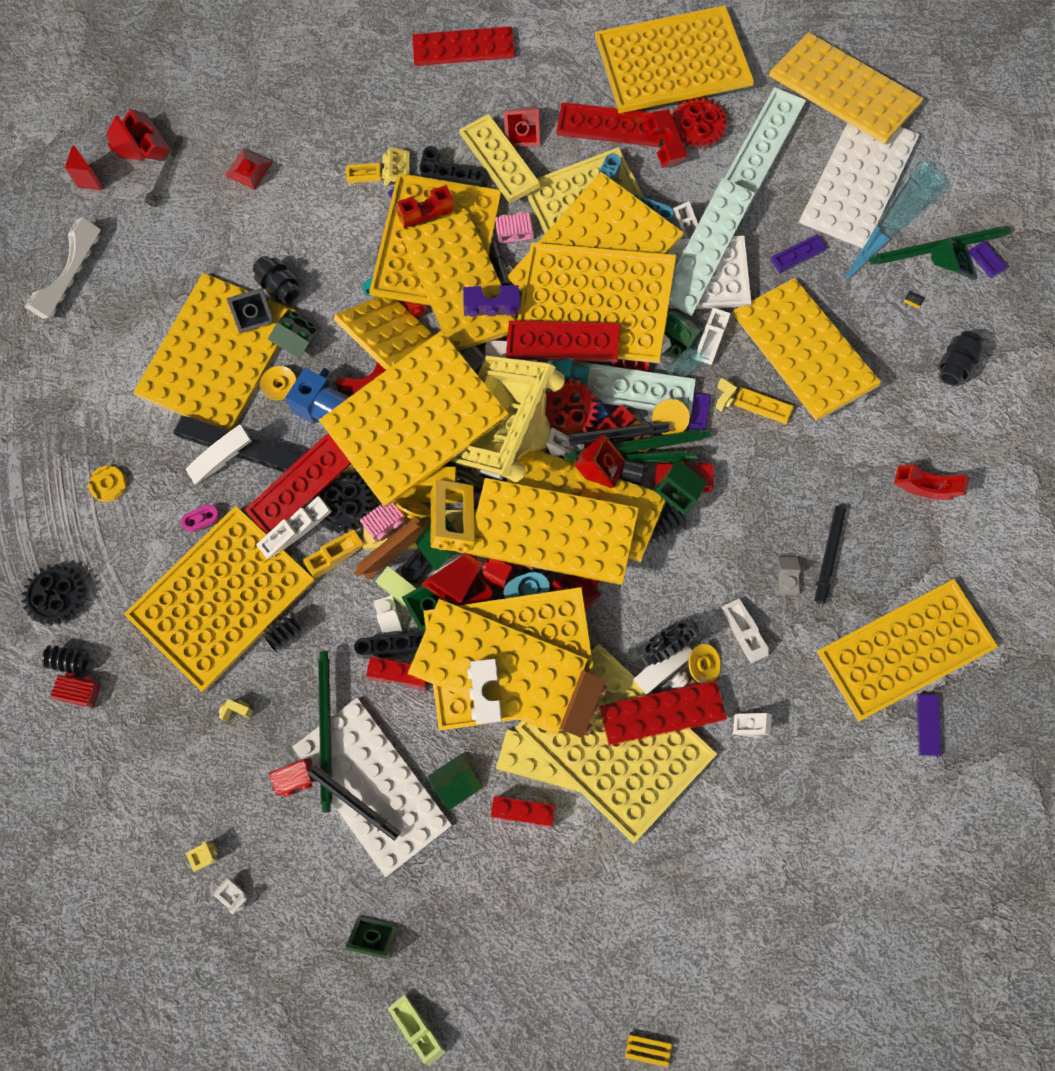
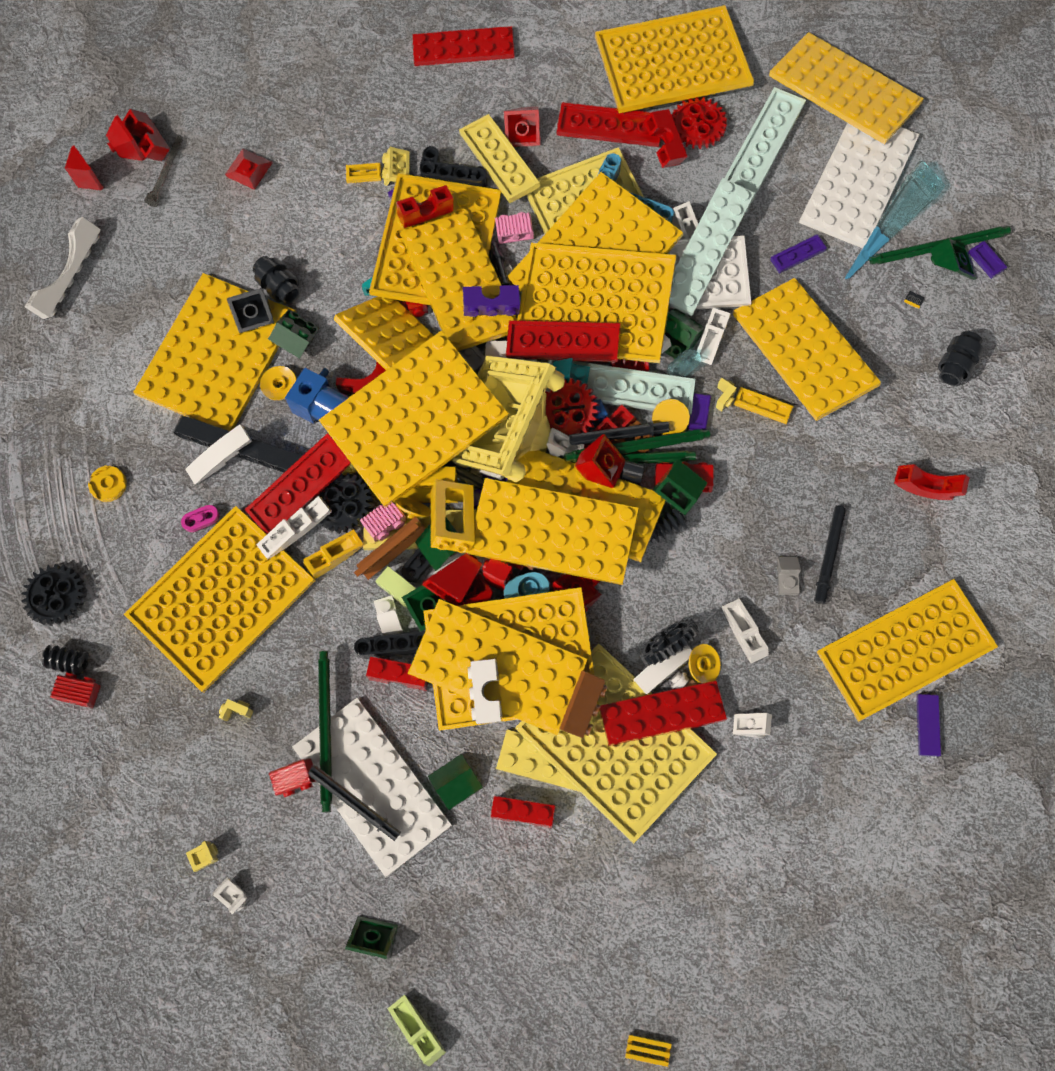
(284, 630): black piece -> none

